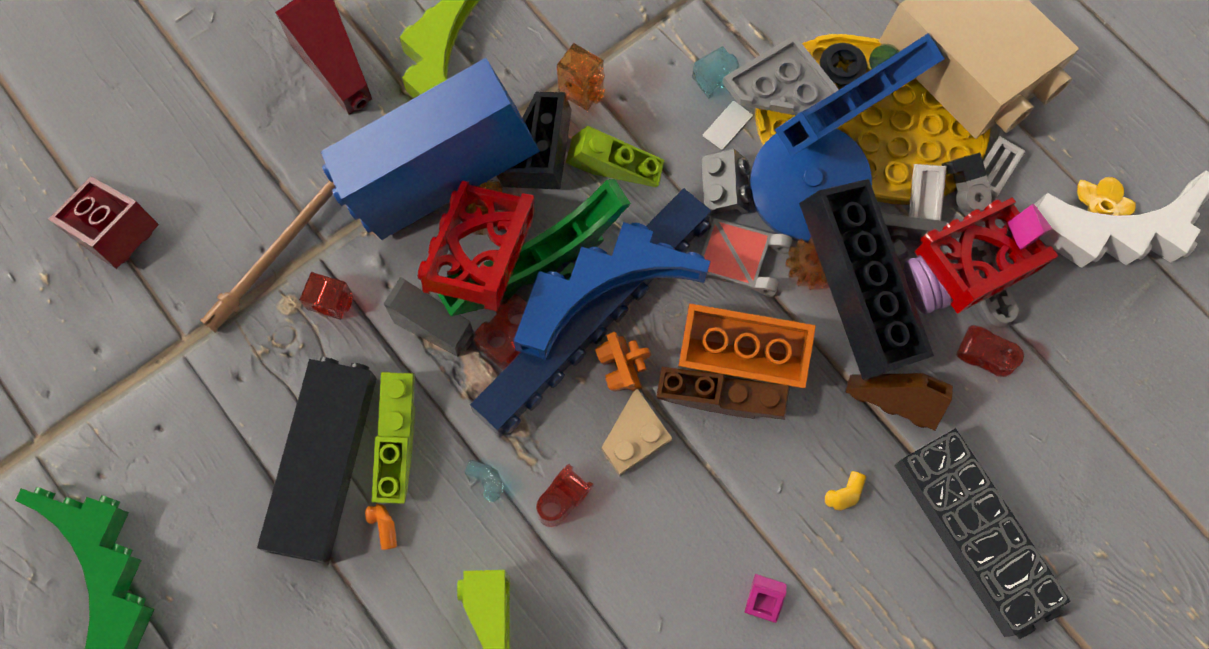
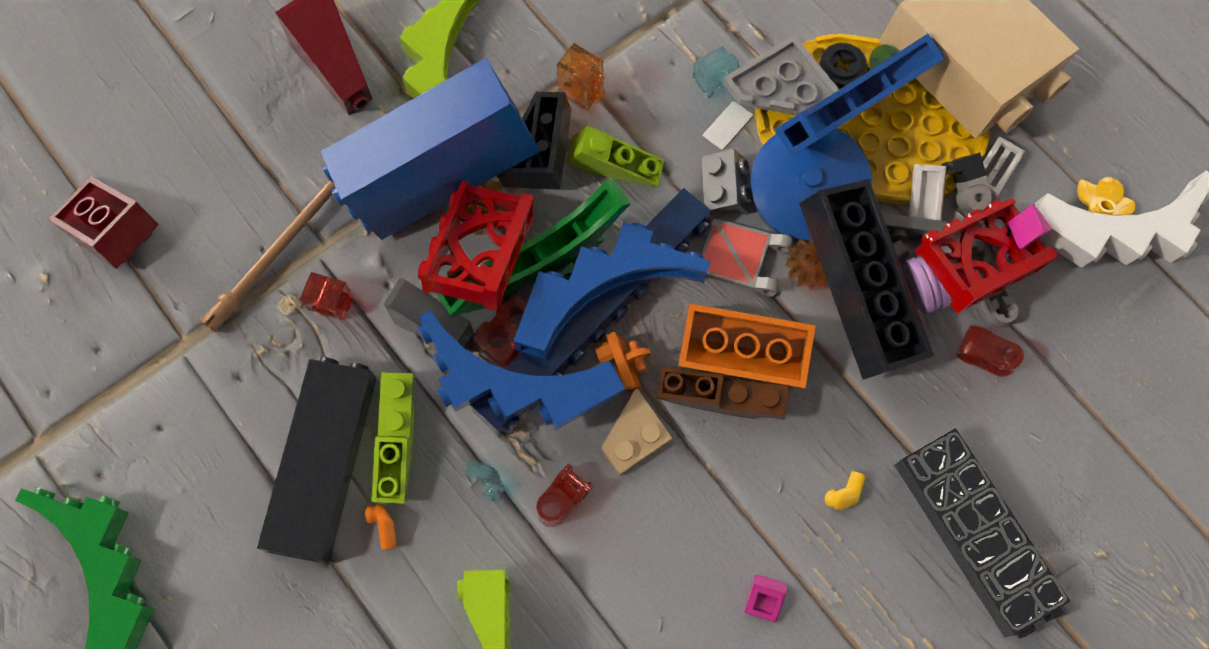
(511, 393): none -> blue arch
(905, 394): reddish brown slope -> none

